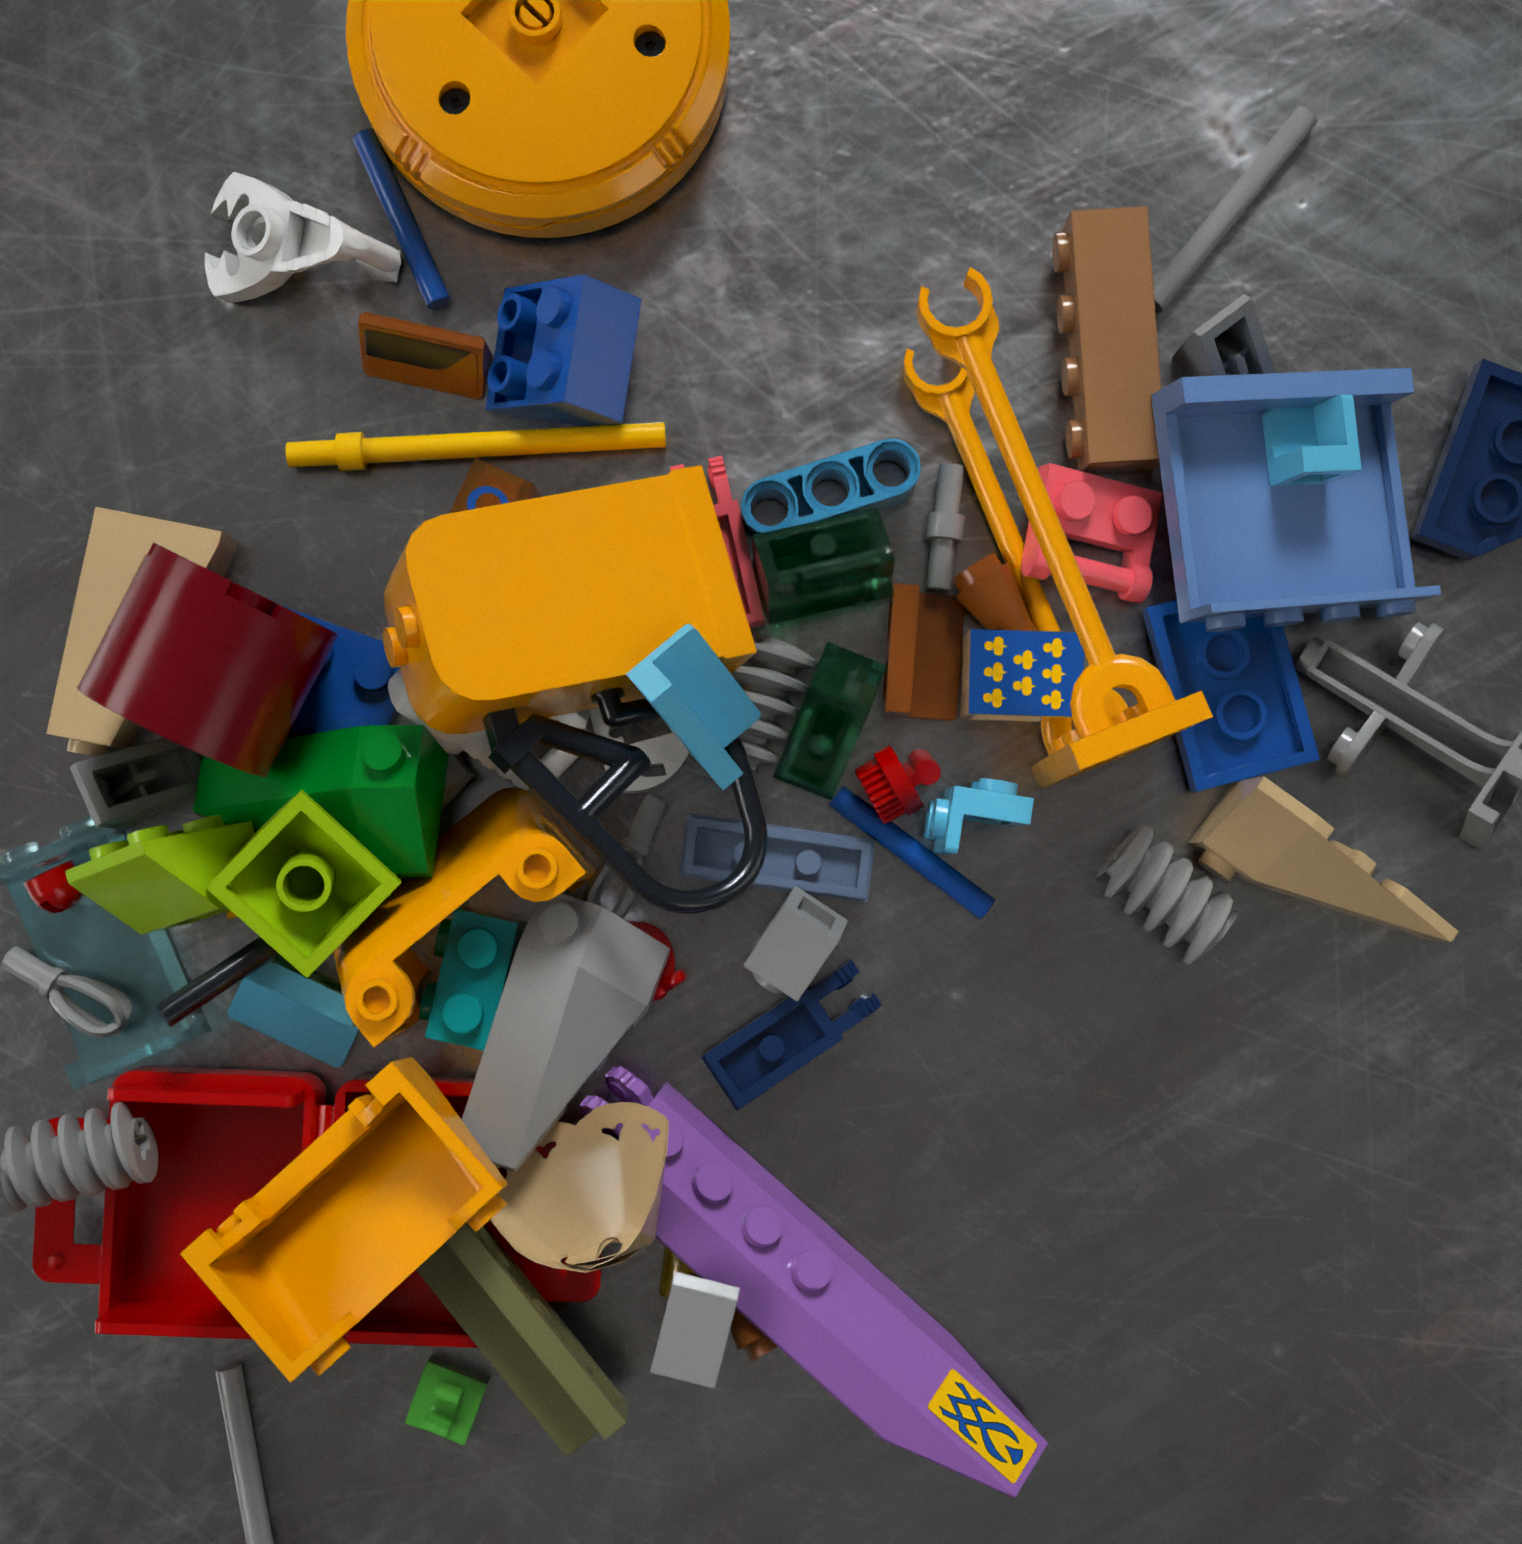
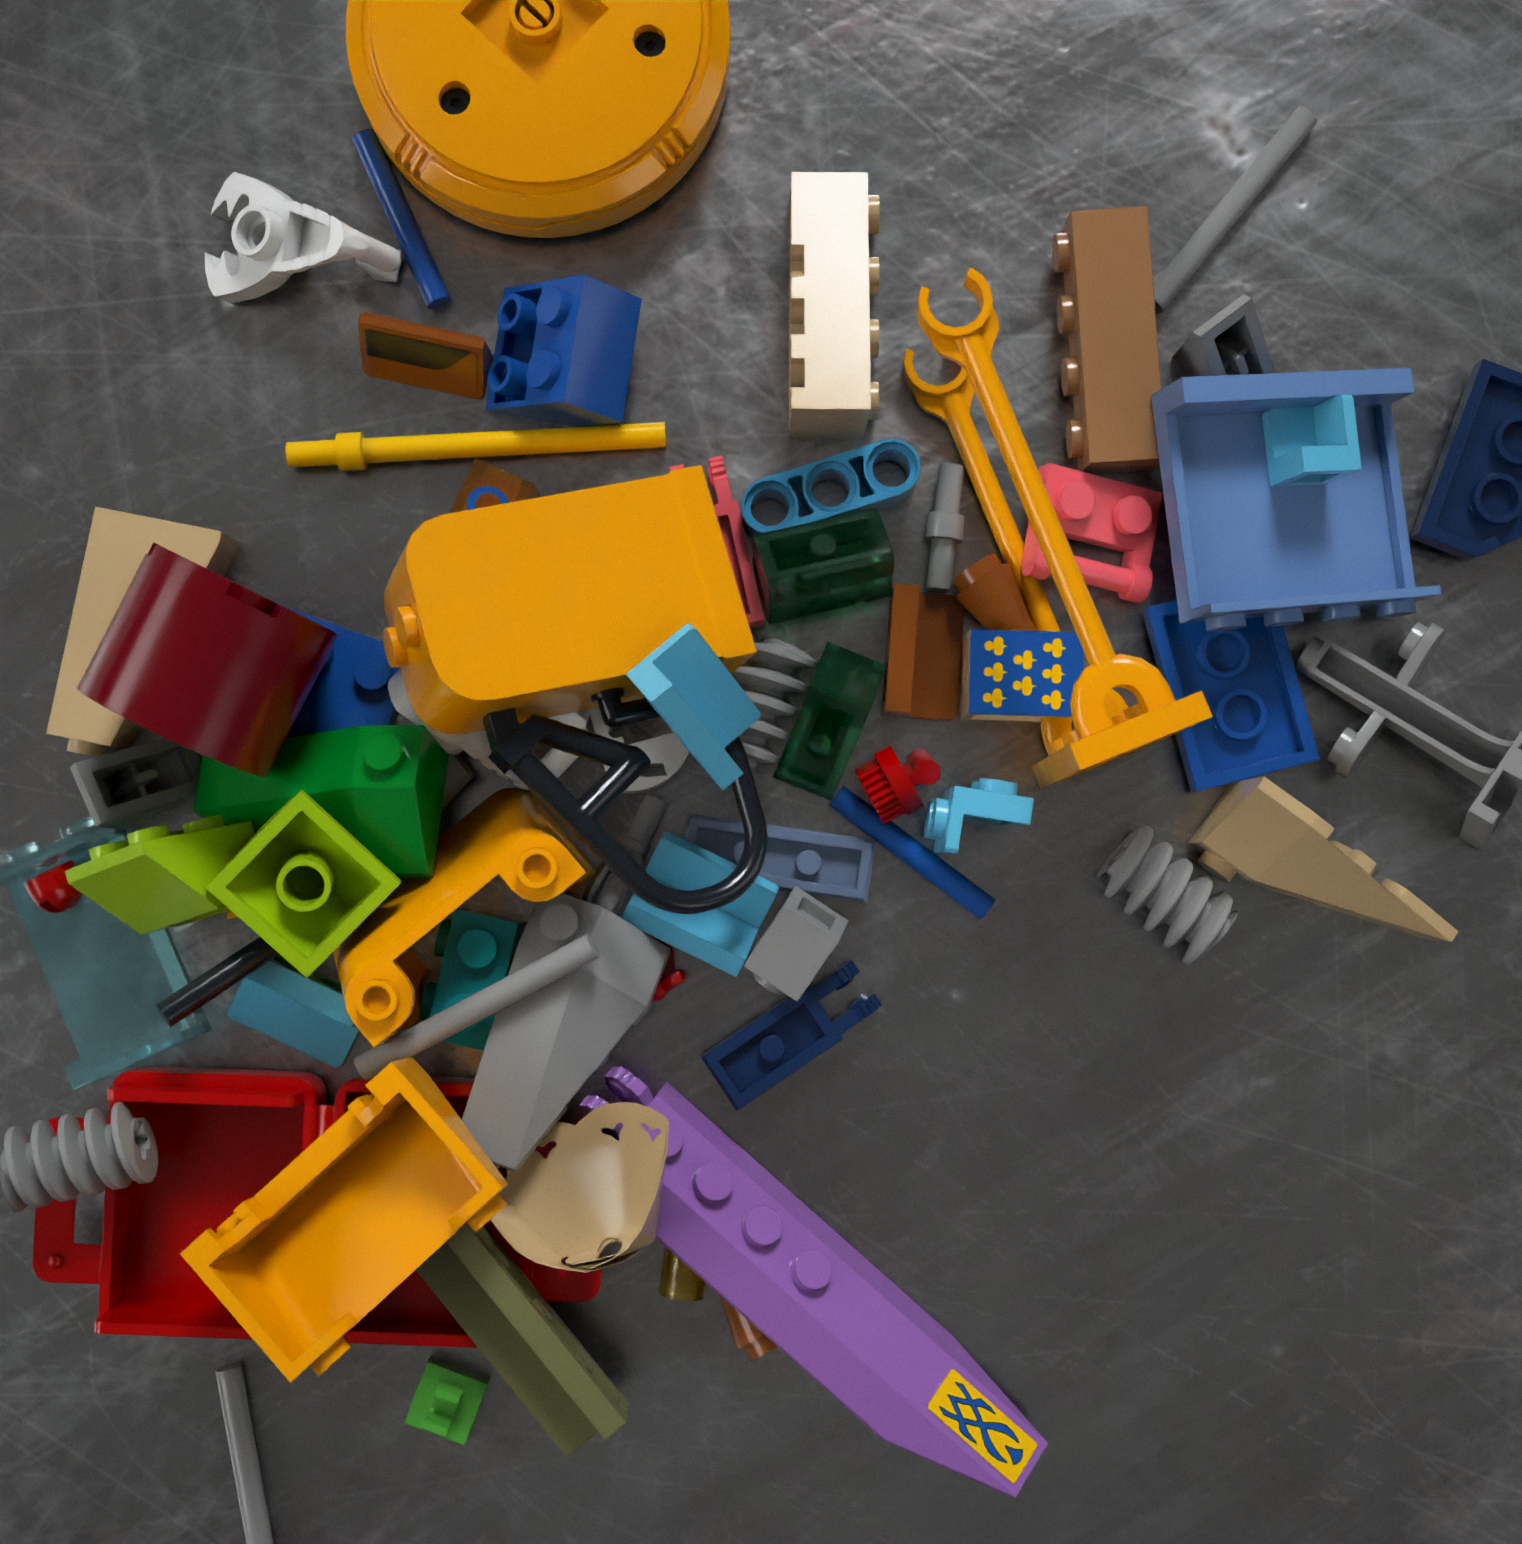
(50, 984): light grey piece -> none
(478, 1006): none -> light grey bar
(694, 1330): light grey slope -> none
(714, 936): none -> medium azure panel
(831, 305): none -> wedge

